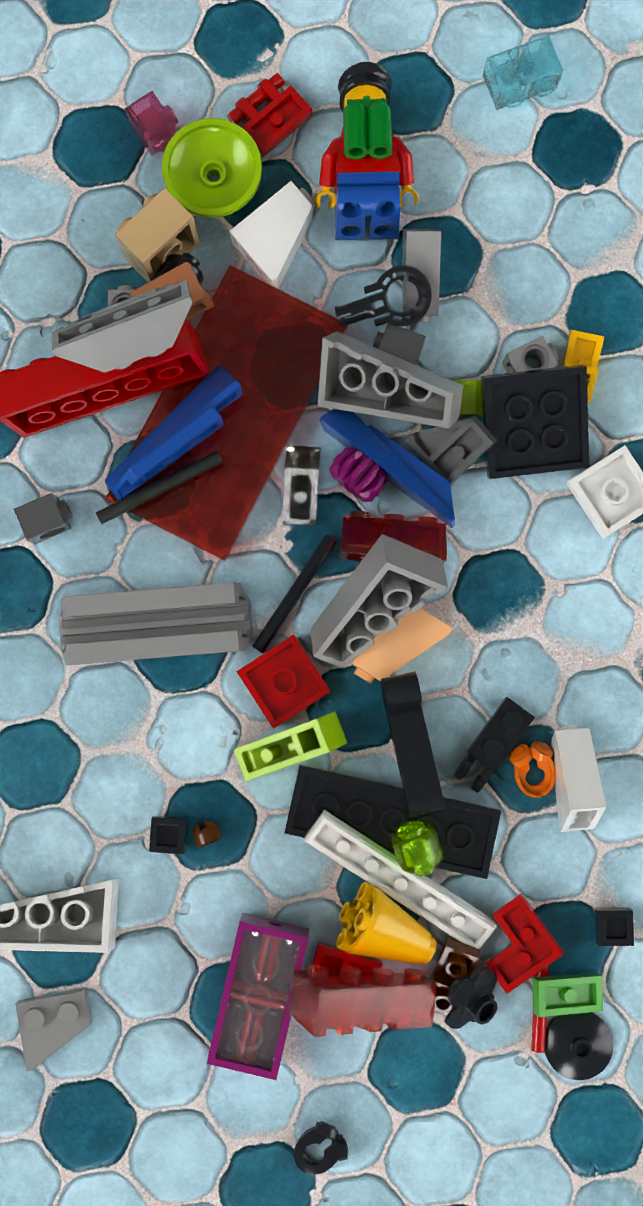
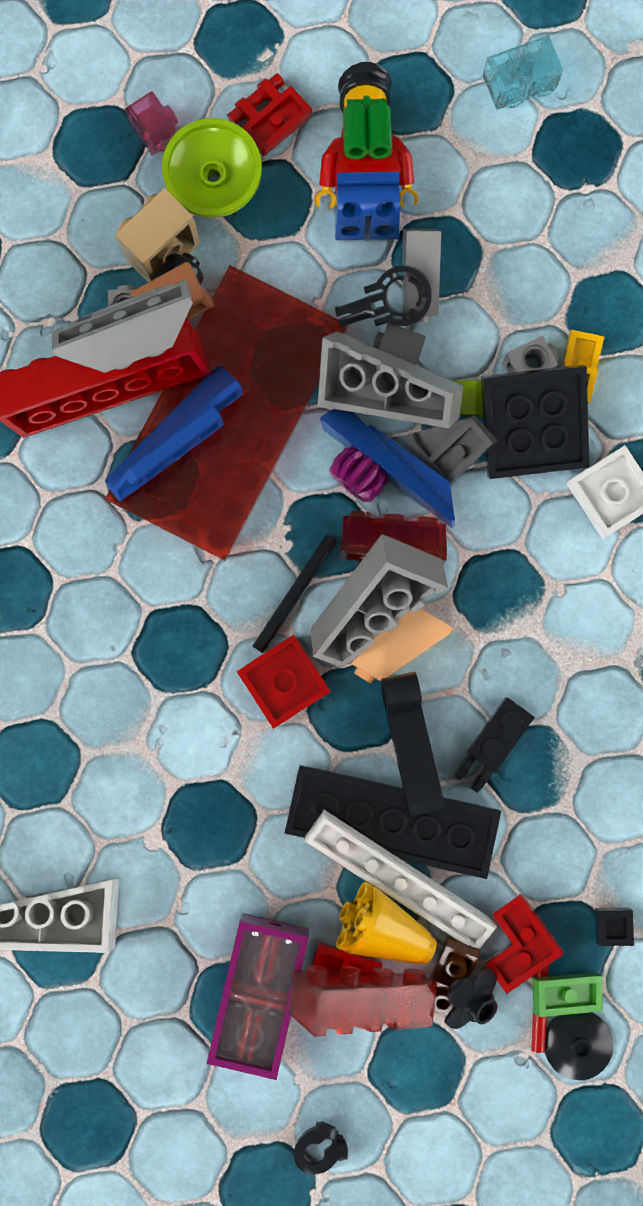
(44, 518): dark grey brick -> none
(51, 1022): light grey wing -> none
(154, 623): light grey piece -> none
(159, 487): pearl dark grey bar -> none
(168, 835): black plate -> none
(207, 835): reddish brown hinge -> none
(274, 233): white slope -> none
(291, 746): lime slope -> none
(301, 485): clear smoke slope -> none
(417, 848): clear neon green head -> none
(520, 758): orange piece -> none
(577, 779): white slope -> none

